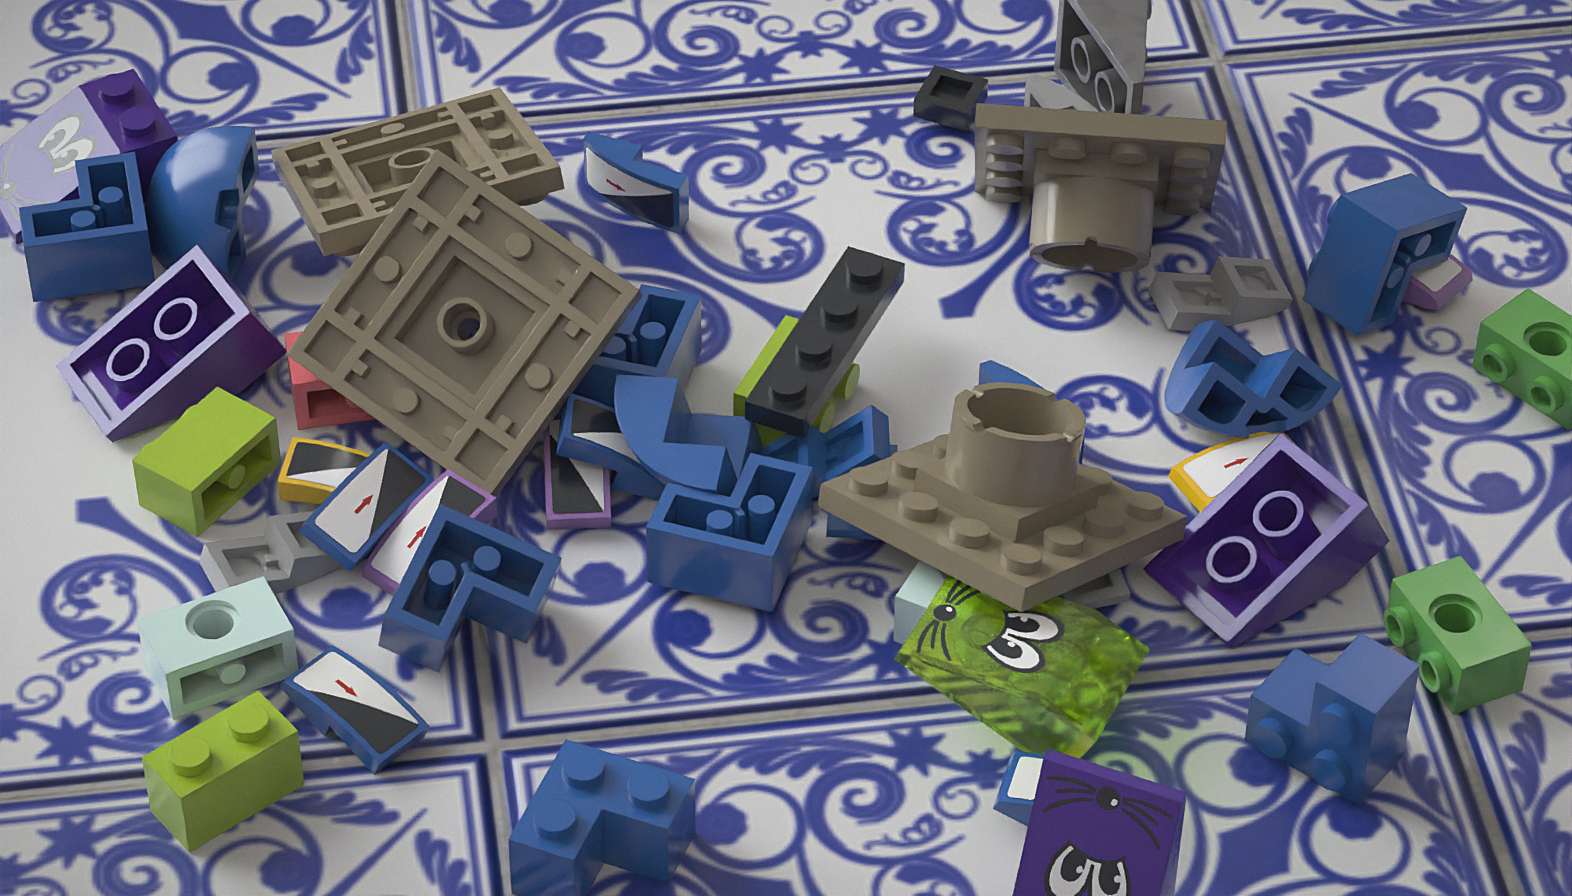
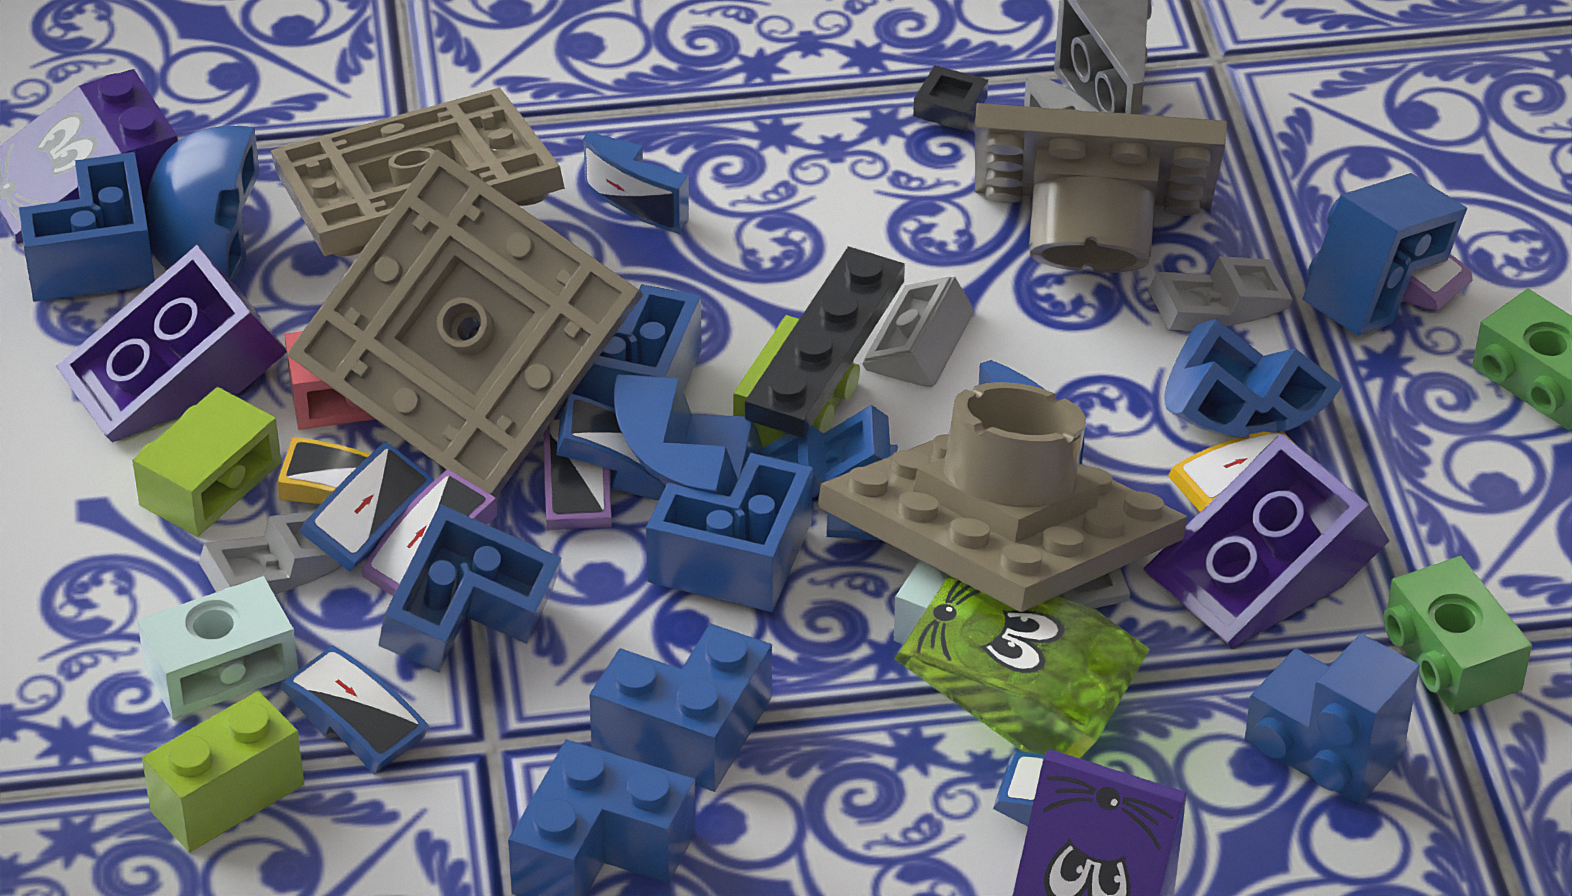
(687, 716): none -> blue brick
(920, 332): none -> light grey slope

